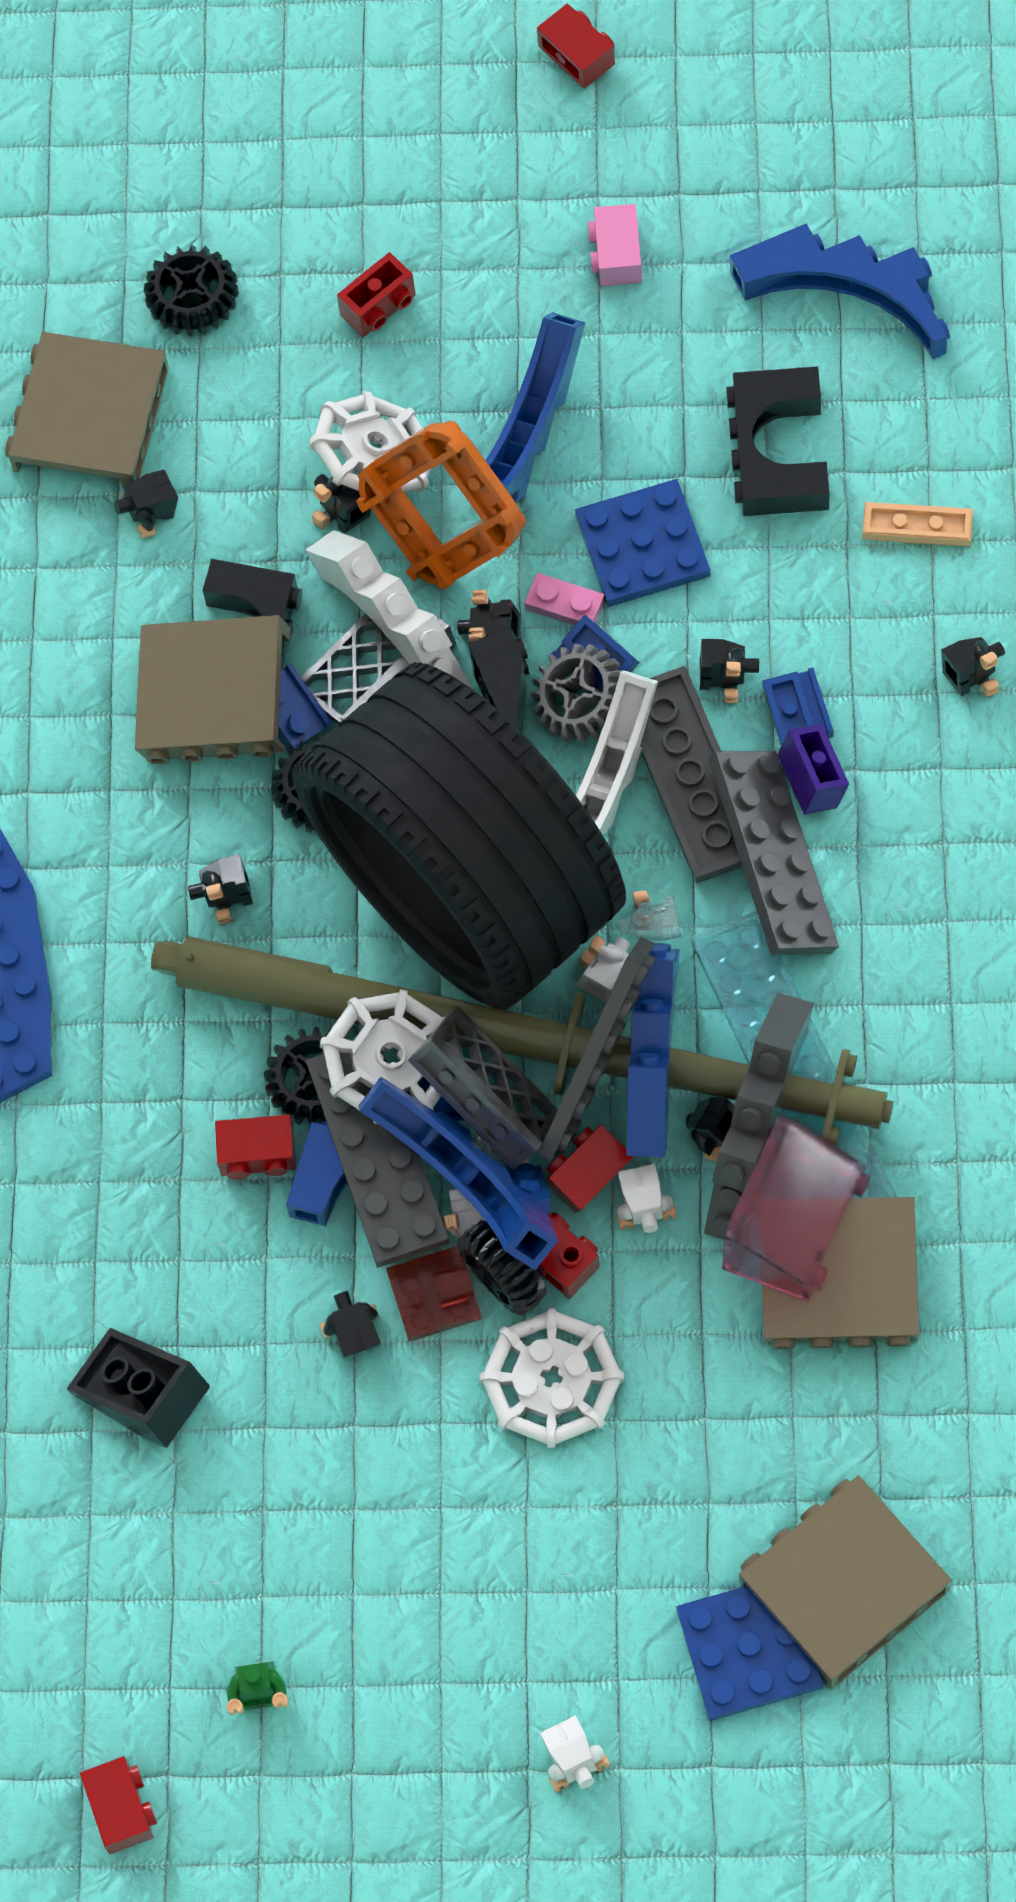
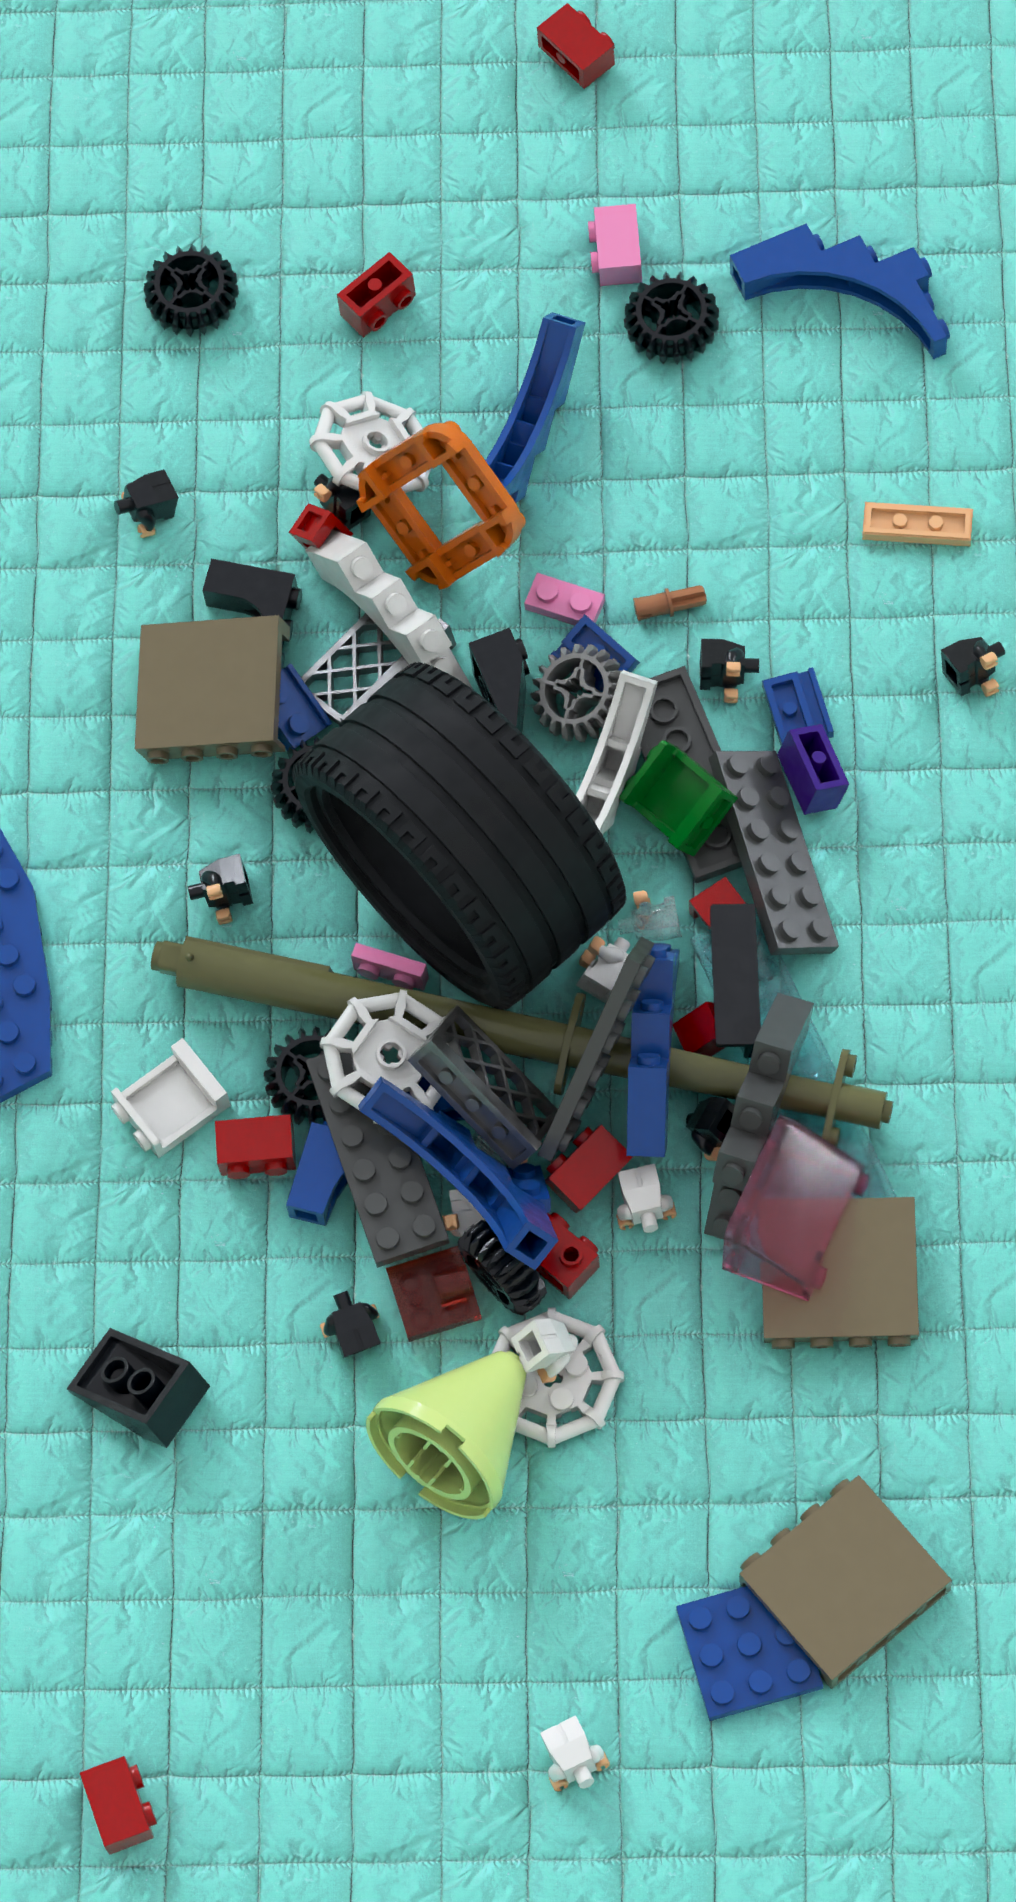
(88, 407): dark tan panel -> none
(171, 1101): none -> white panel
(255, 1686): green piece -> none
(315, 526): none -> red panel
(400, 970): none -> bright pink plate
(454, 1433): none -> yellowish green cone
(489, 617): black piece -> none
(544, 1347): none -> white piece
(642, 542): blue plate -> none
(669, 602): none -> nougat axle
(678, 334): none -> black gear
(678, 797): none -> green panel
(697, 1030): none -> red brick
(718, 893): none -> red panel
(735, 976): none -> black panel
(764, 484): black arch -> none

